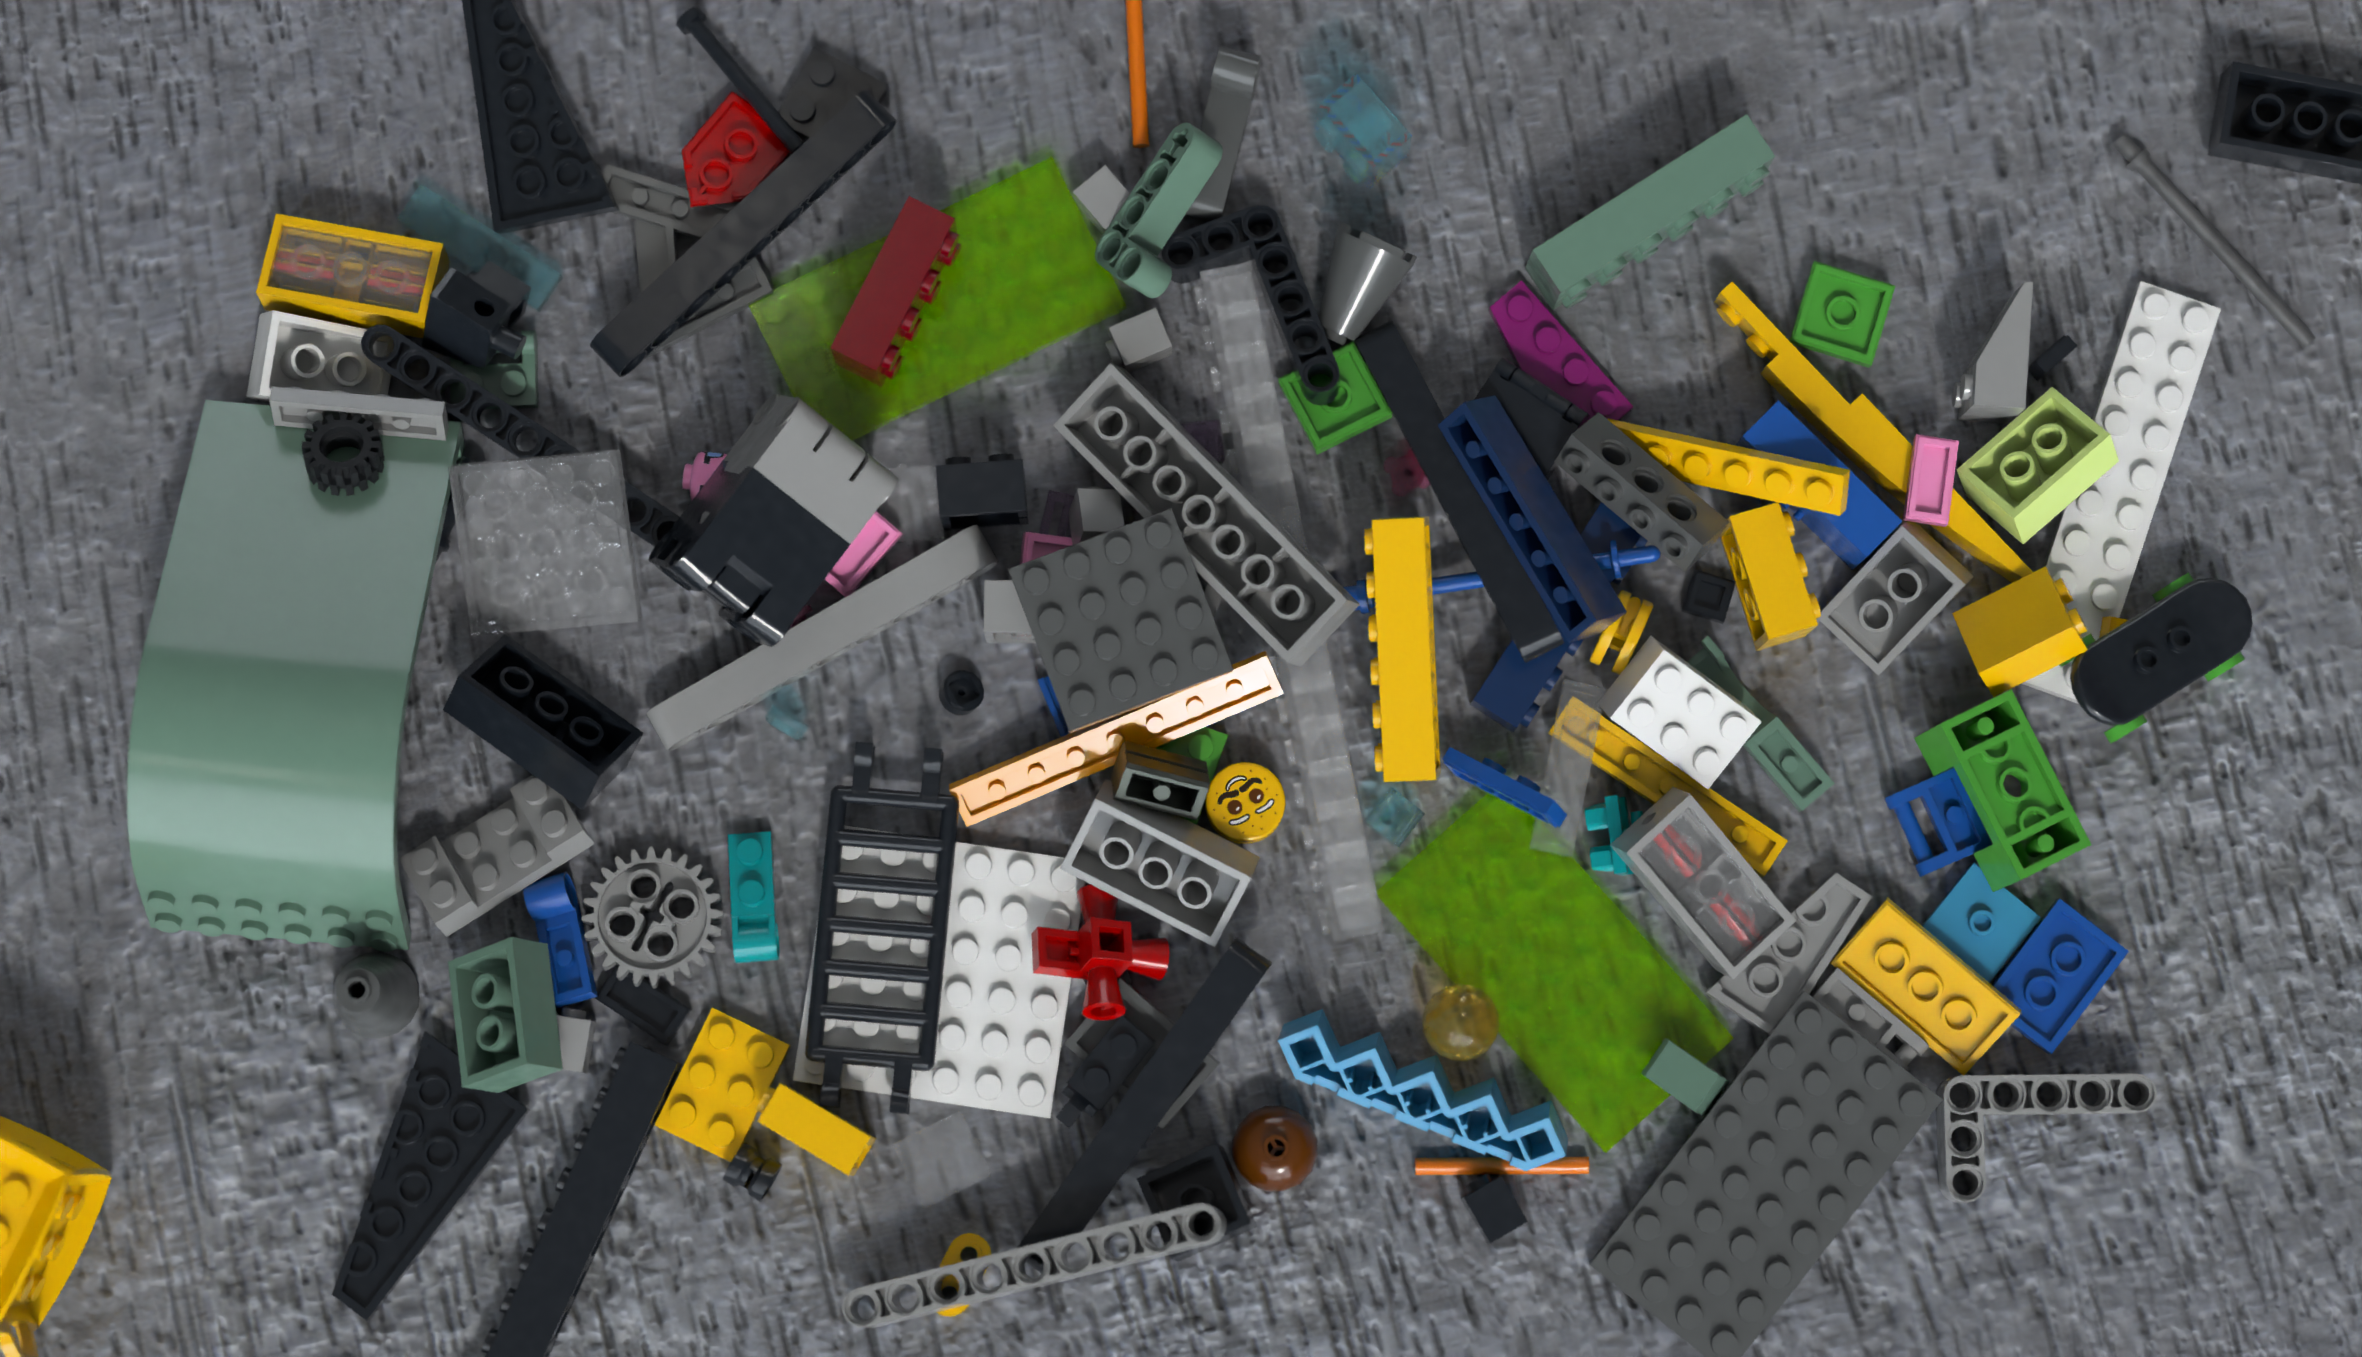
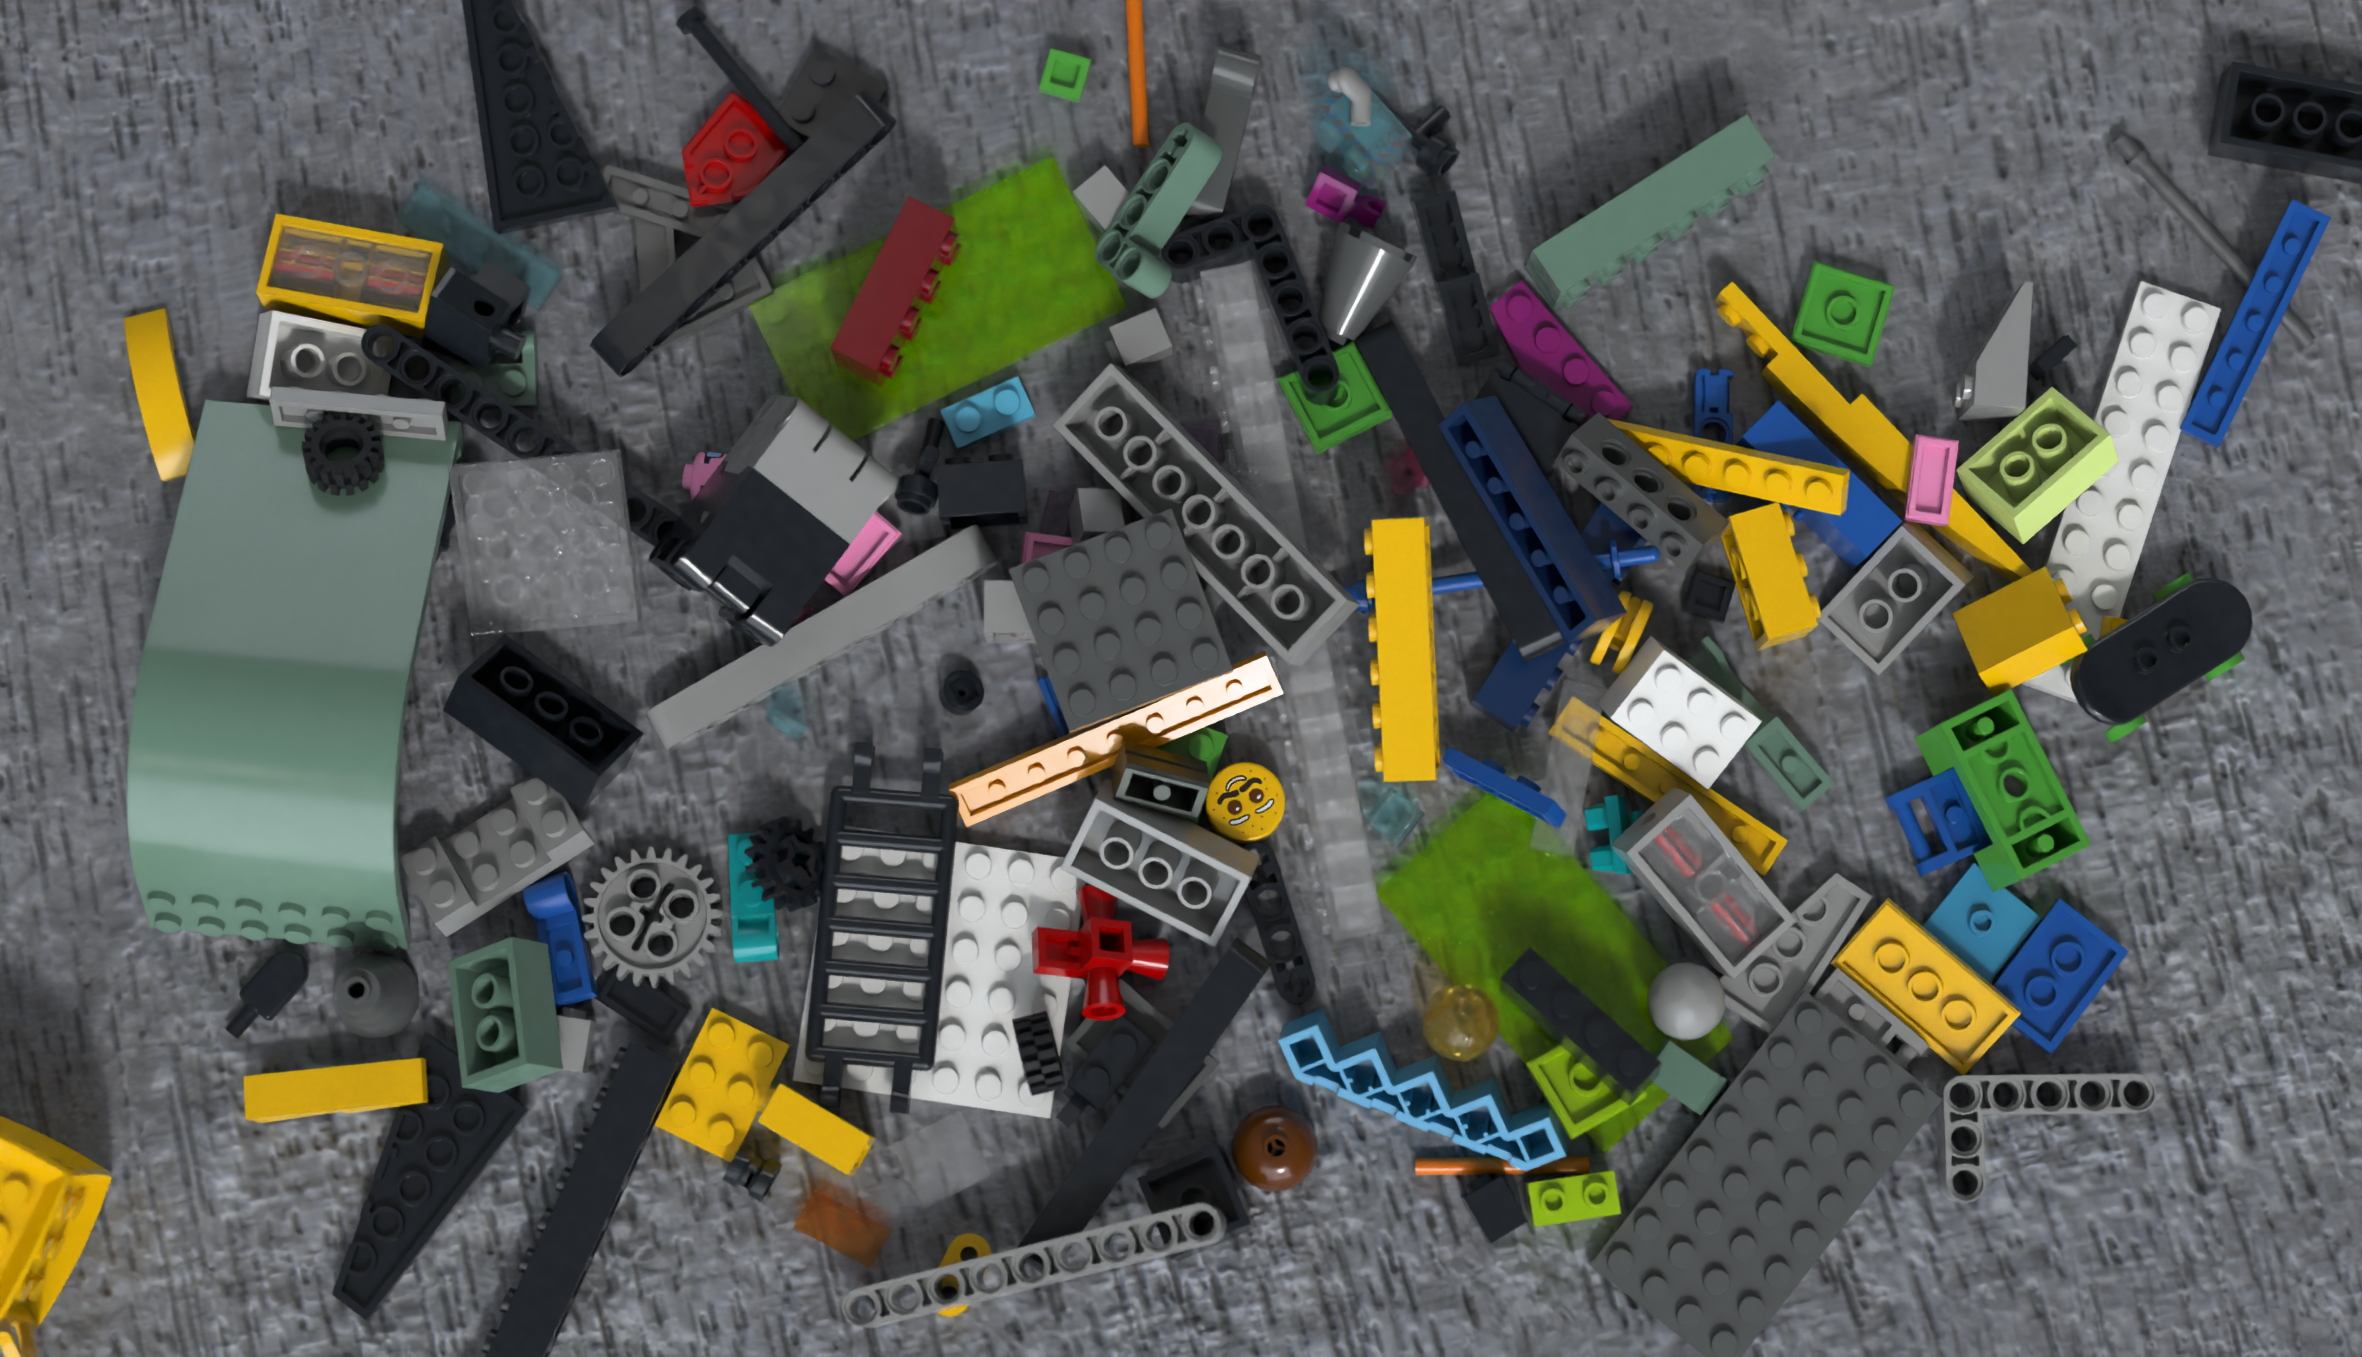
(160, 392): none -> yellow slope
(270, 989): none -> black piece
(335, 1089): none -> yellow slope
(786, 864): none -> black gear
(842, 1228): none -> clear orange plate
(916, 492): none -> black piece
(988, 413): none -> medium azure plate
(1038, 1053): none -> black tyre
(1065, 75): none -> bright green plate
(1281, 921): none -> black beam
(1338, 197): none -> magenta plate
(1357, 90): none -> light grey arm
(1439, 152): none -> black piece
(1455, 277): none -> black slope
(1572, 1198): none -> lime brick
(1574, 1092): none -> lime plate
(1580, 1026): none -> black brick
(1686, 1001): none -> light grey piece
(1709, 408): none -> blue piece
(2254, 323): none -> blue plate

